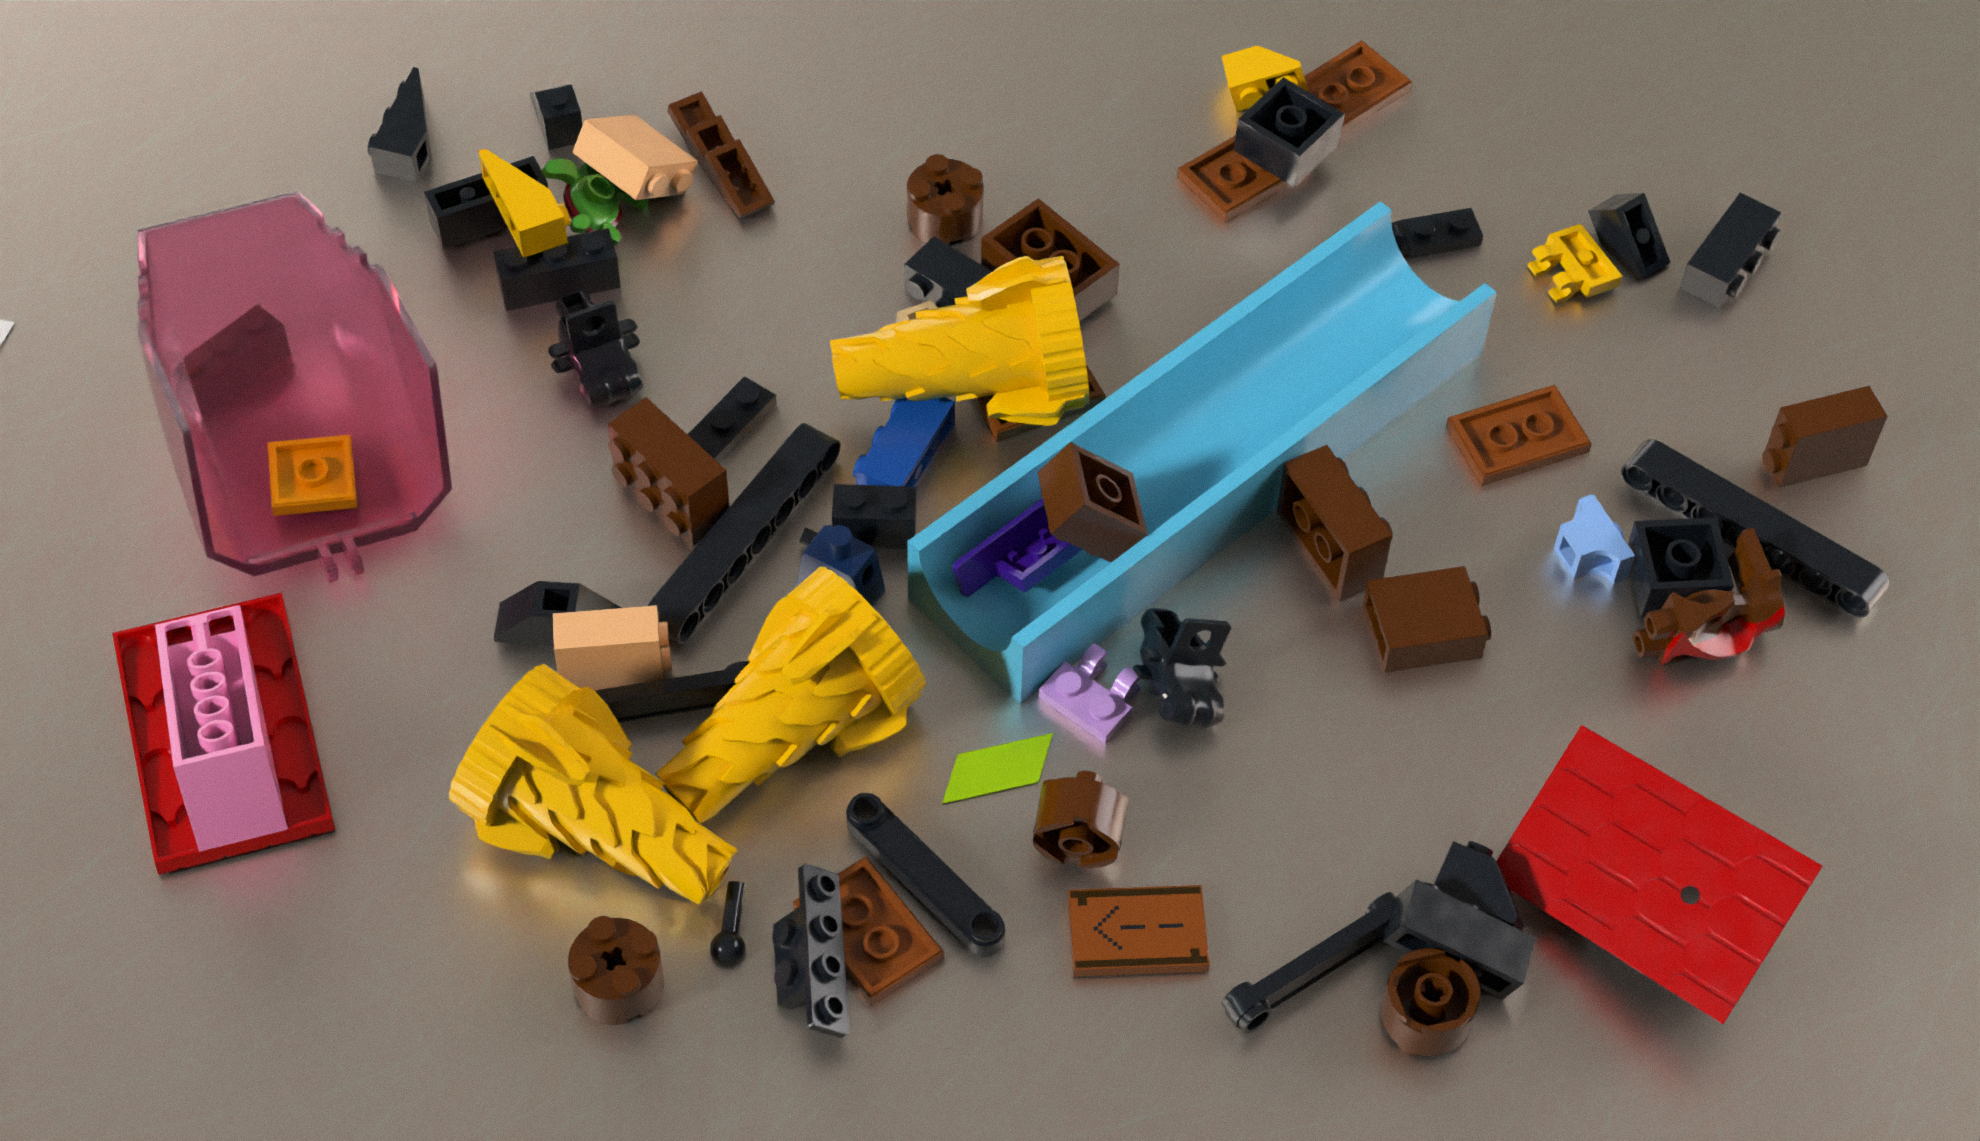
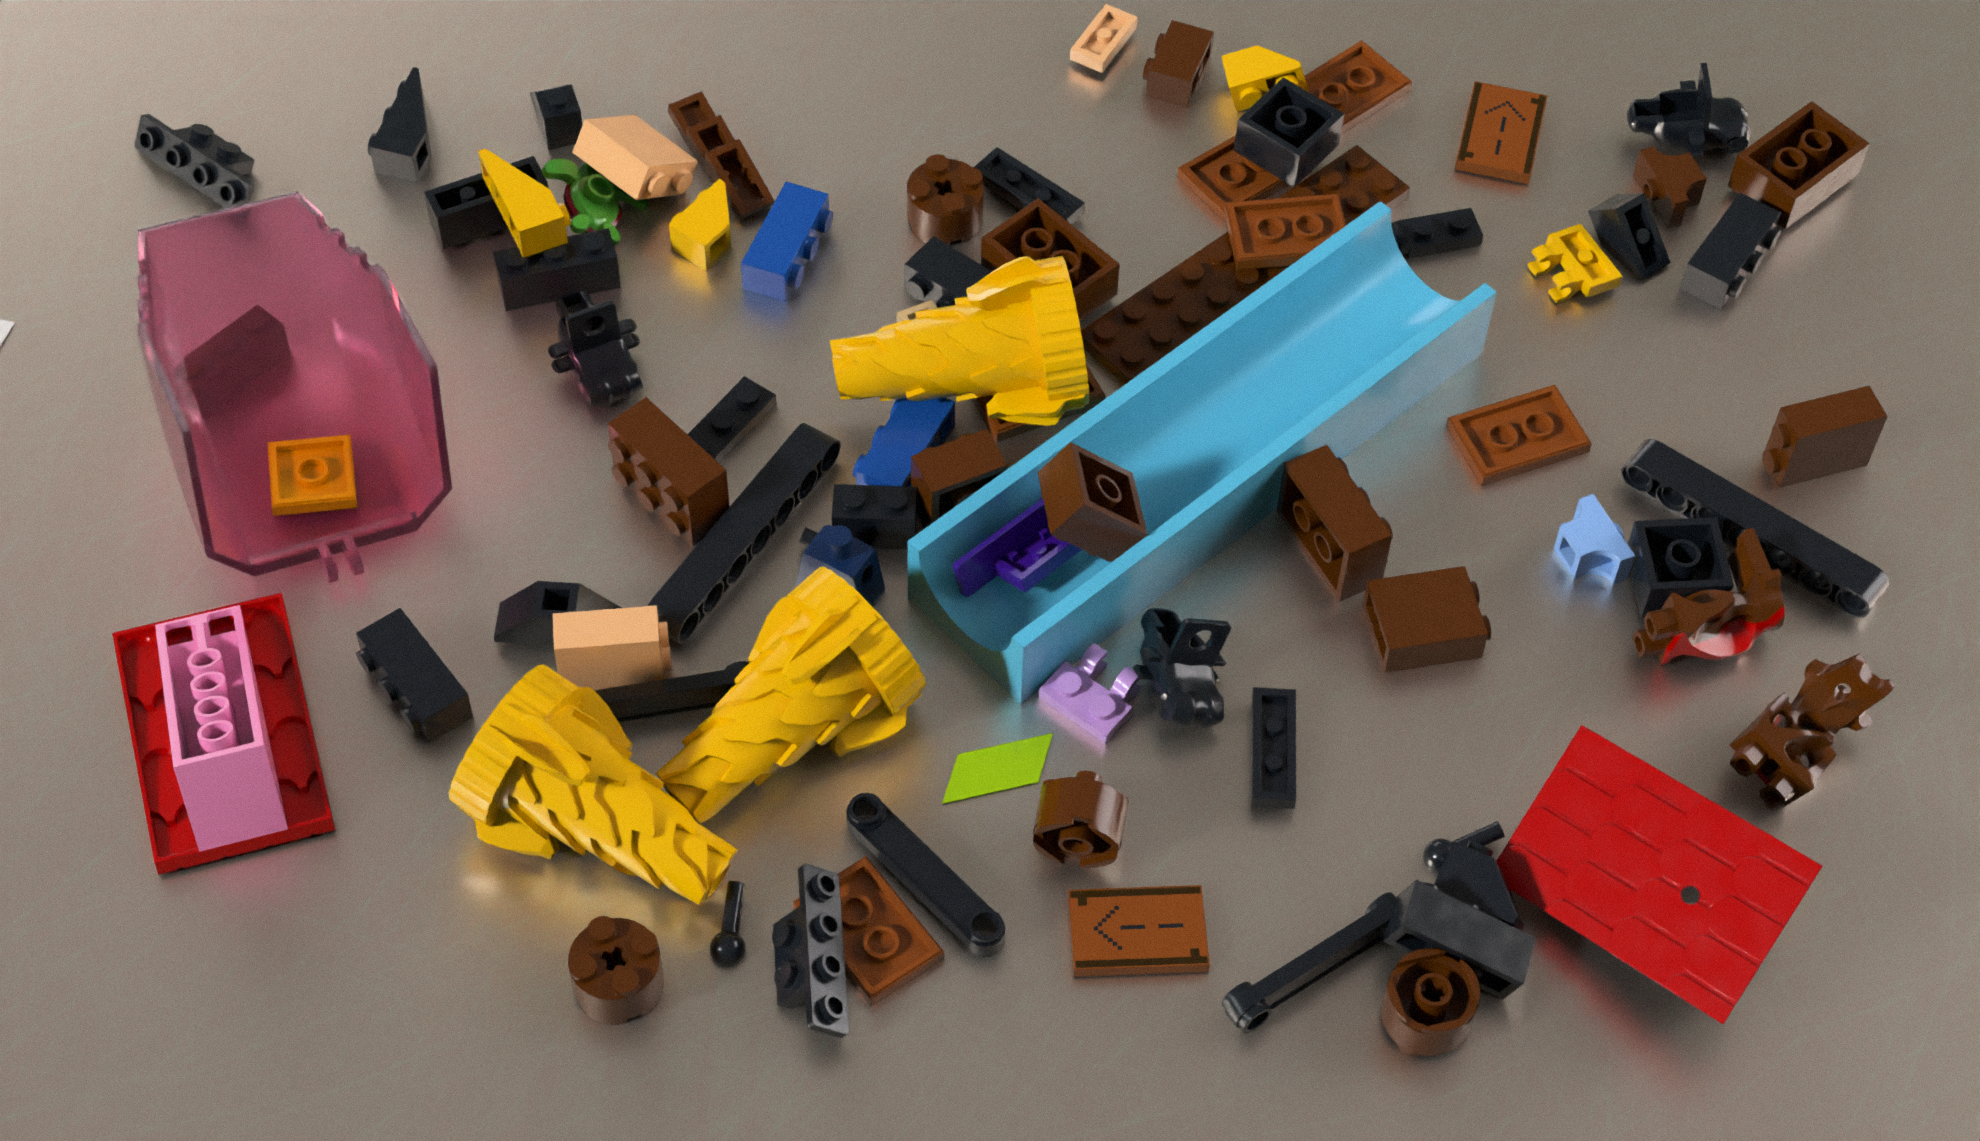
(198, 159): none -> black bracket
(413, 676): none -> black brick
(703, 228): none -> yellow slope
(786, 241): none -> blue brick
(953, 473): none -> reddish brown brick
(1023, 185): none -> black plate
(1103, 38): none -> light nougat plate
(1178, 63): none -> reddish brown brick
(1209, 284): none -> reddish brown plate
(1273, 748): none -> black plate
(1281, 228): none -> dark orange tile
(1437, 849): none -> black bar
(1501, 132): none -> dark orange tile
(1669, 183): none -> reddish brown brick
(1692, 118): none -> black piece
(1799, 163): none -> reddish brown brick
(1820, 705): none -> reddish brown hips

